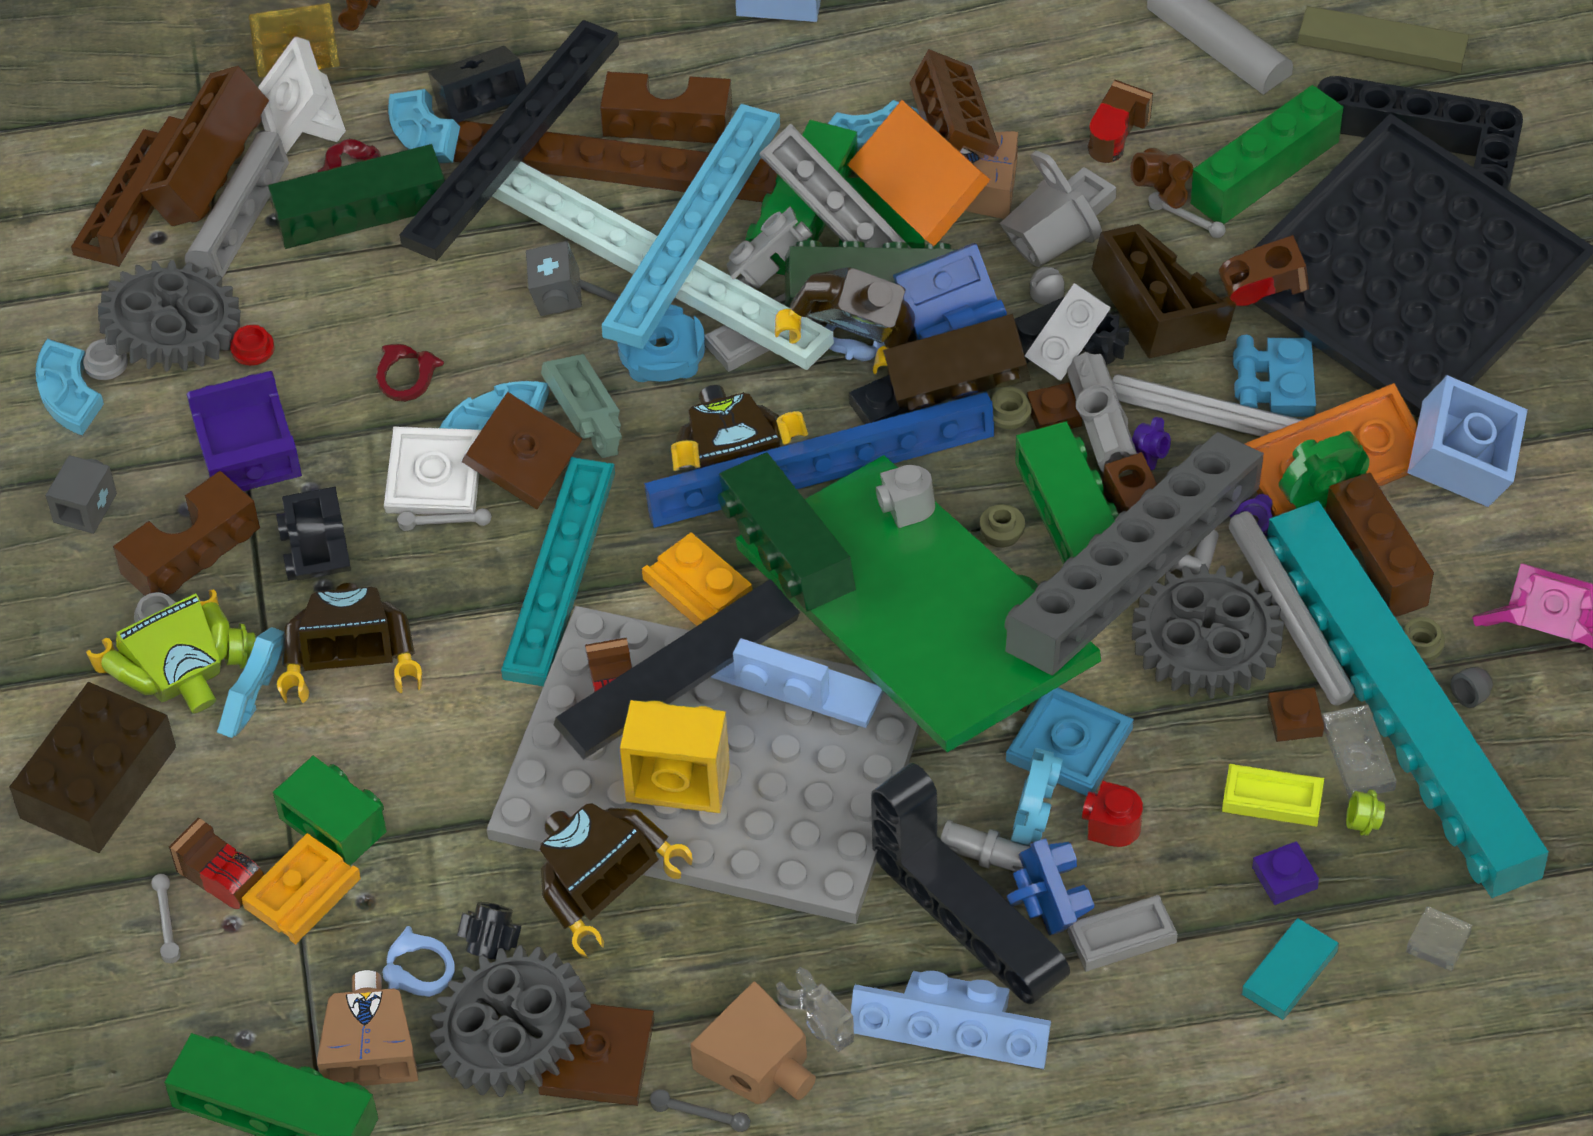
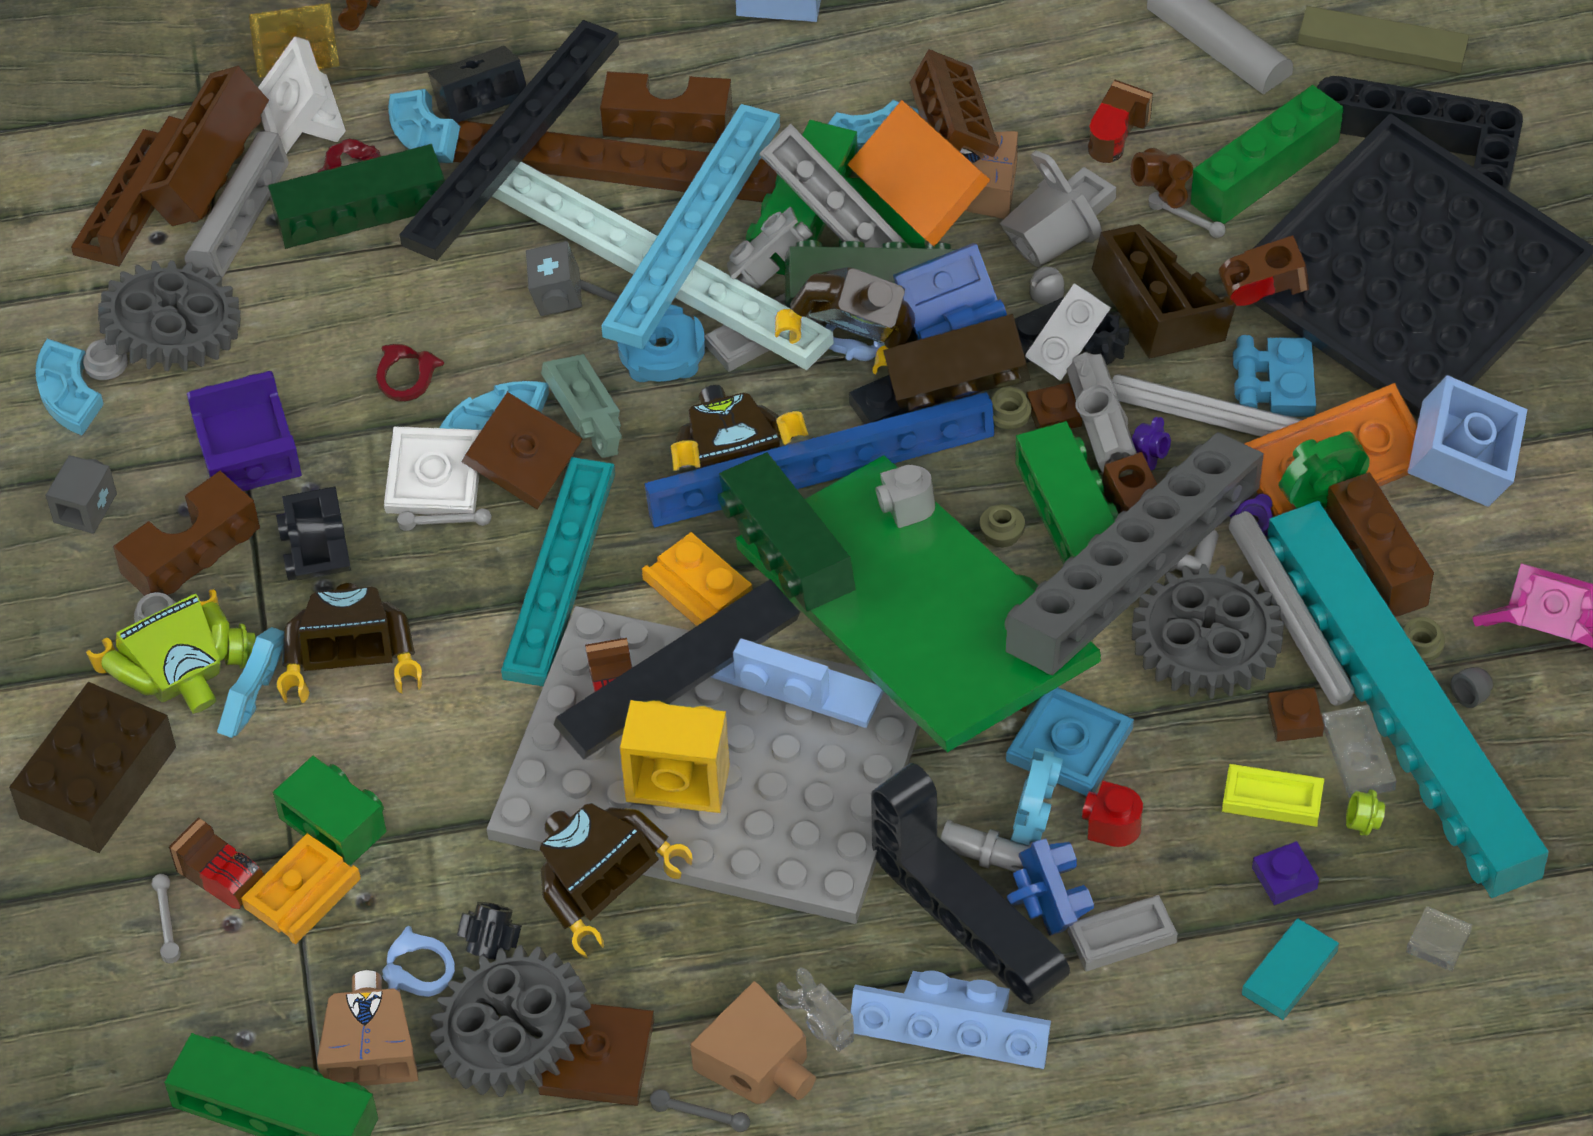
(252, 345): red plate -> none

